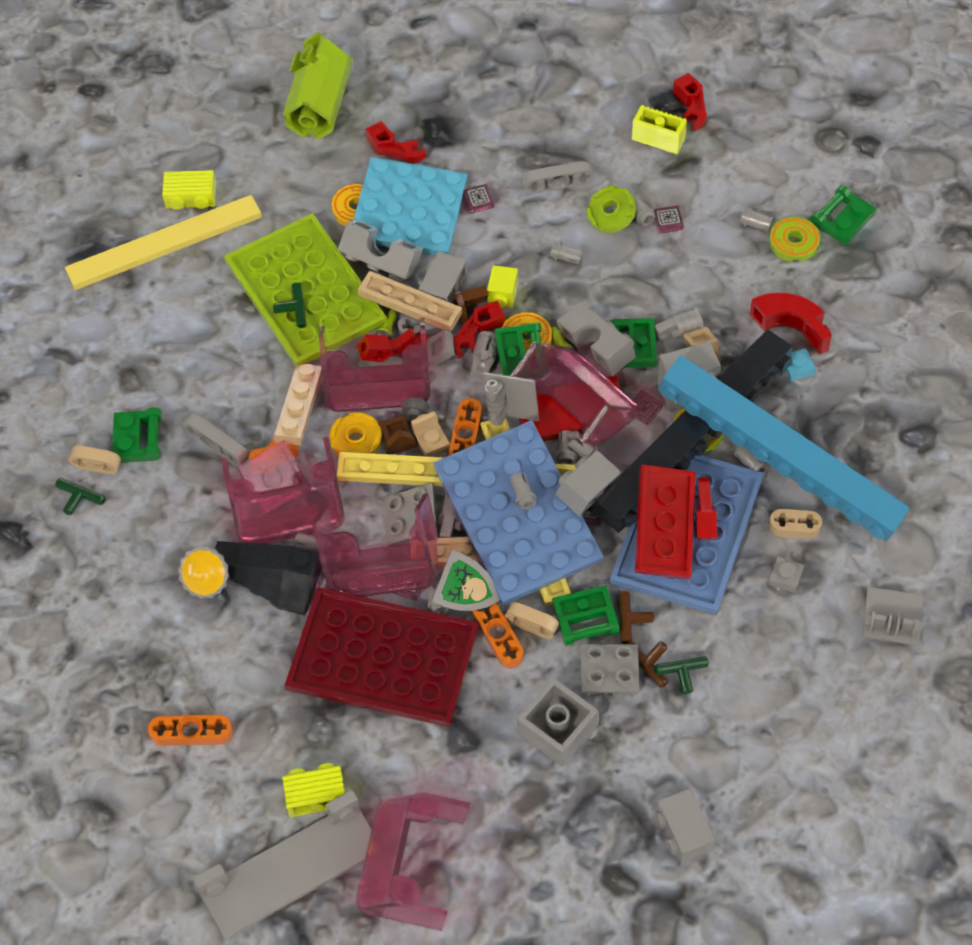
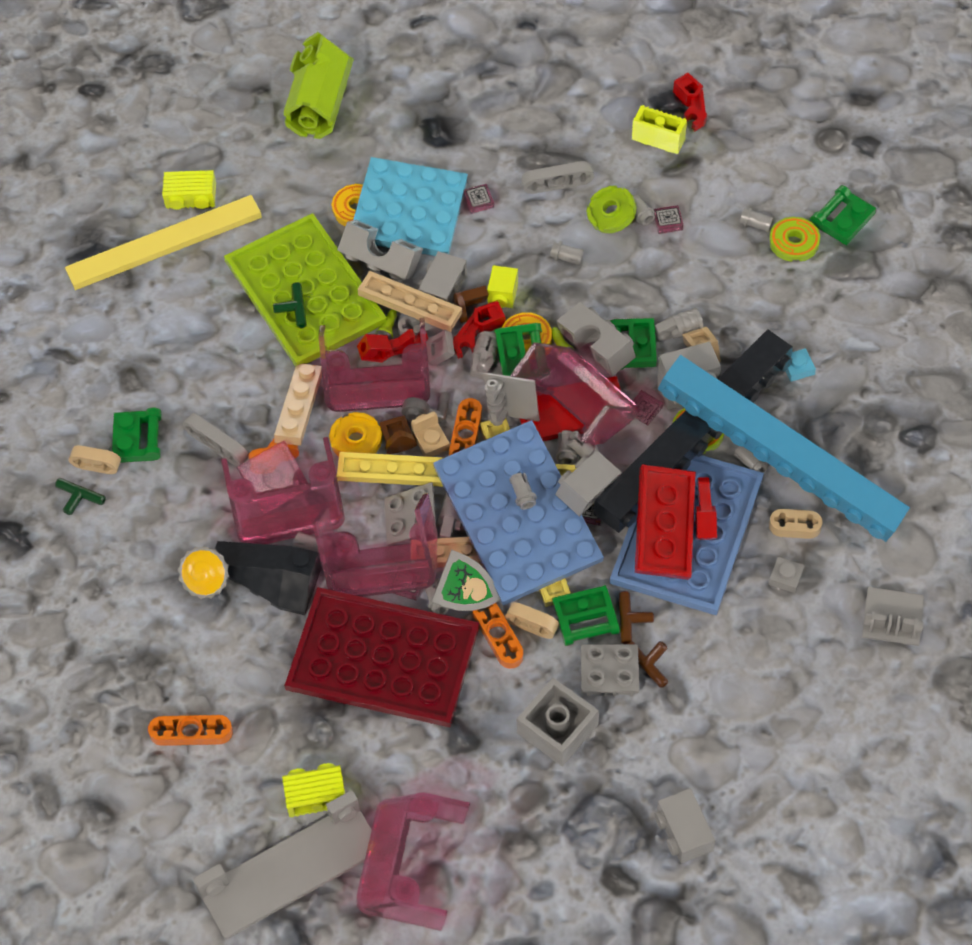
(384, 143): red piece -> none
(682, 668): dark green piece -> none
(795, 312): red arch -> none

